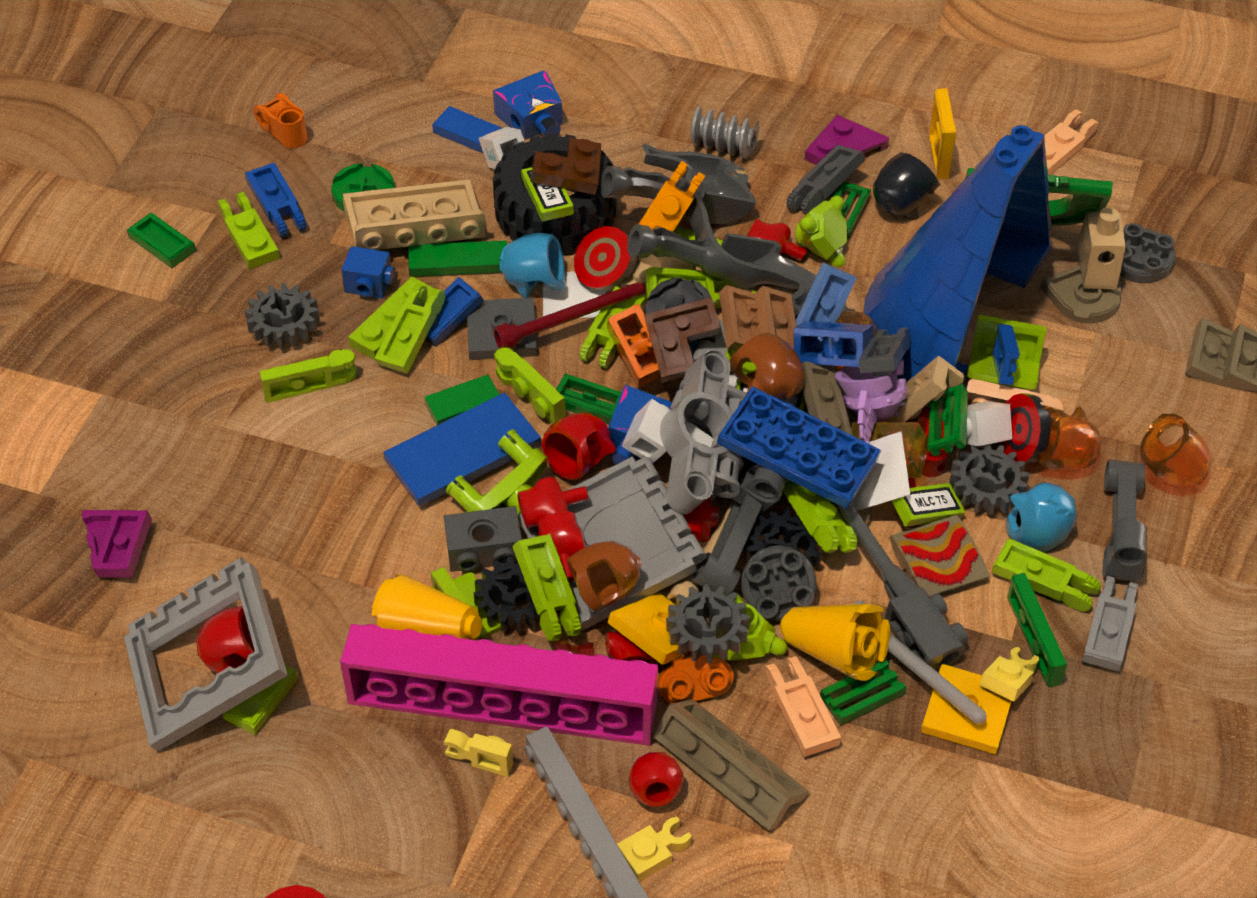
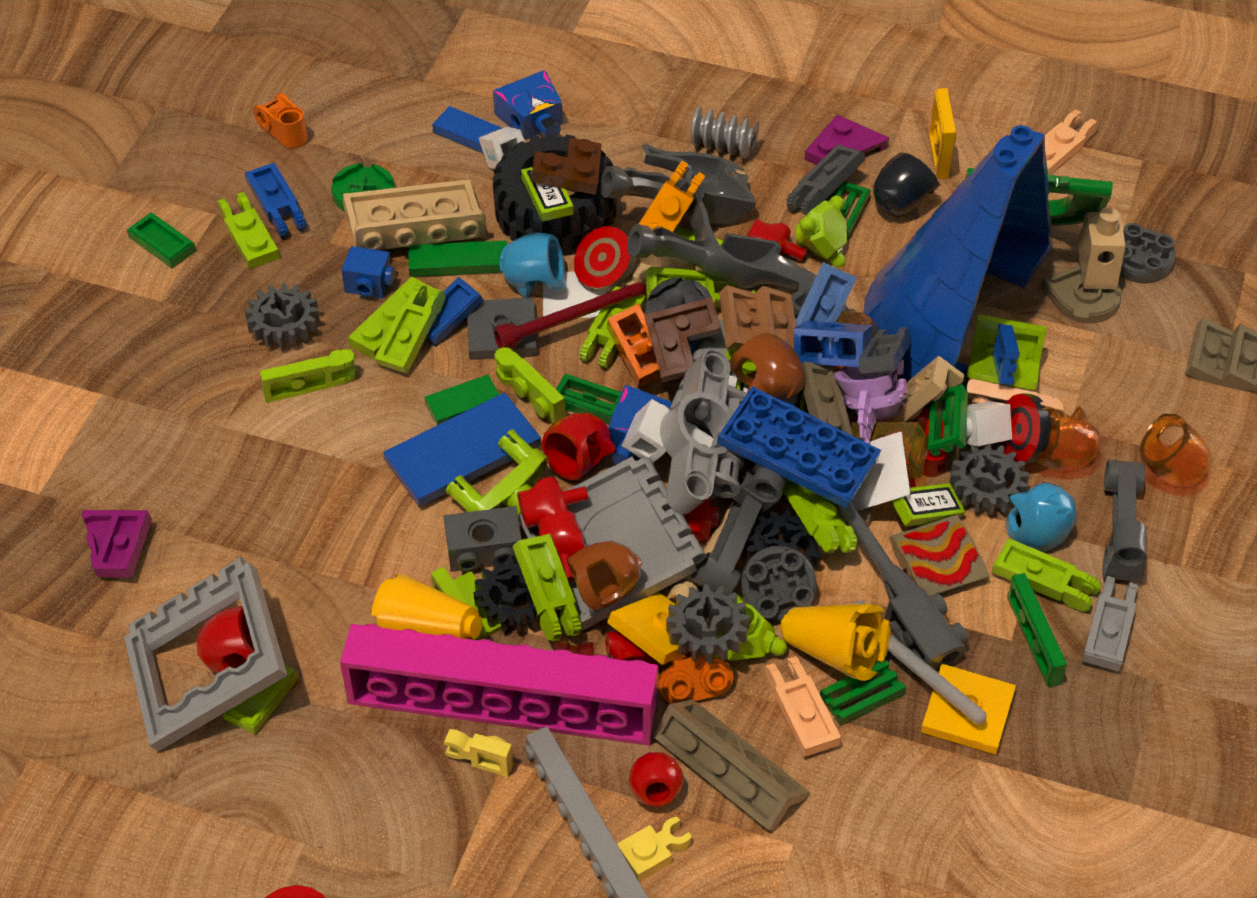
(1010, 676): light yellow plate -> none

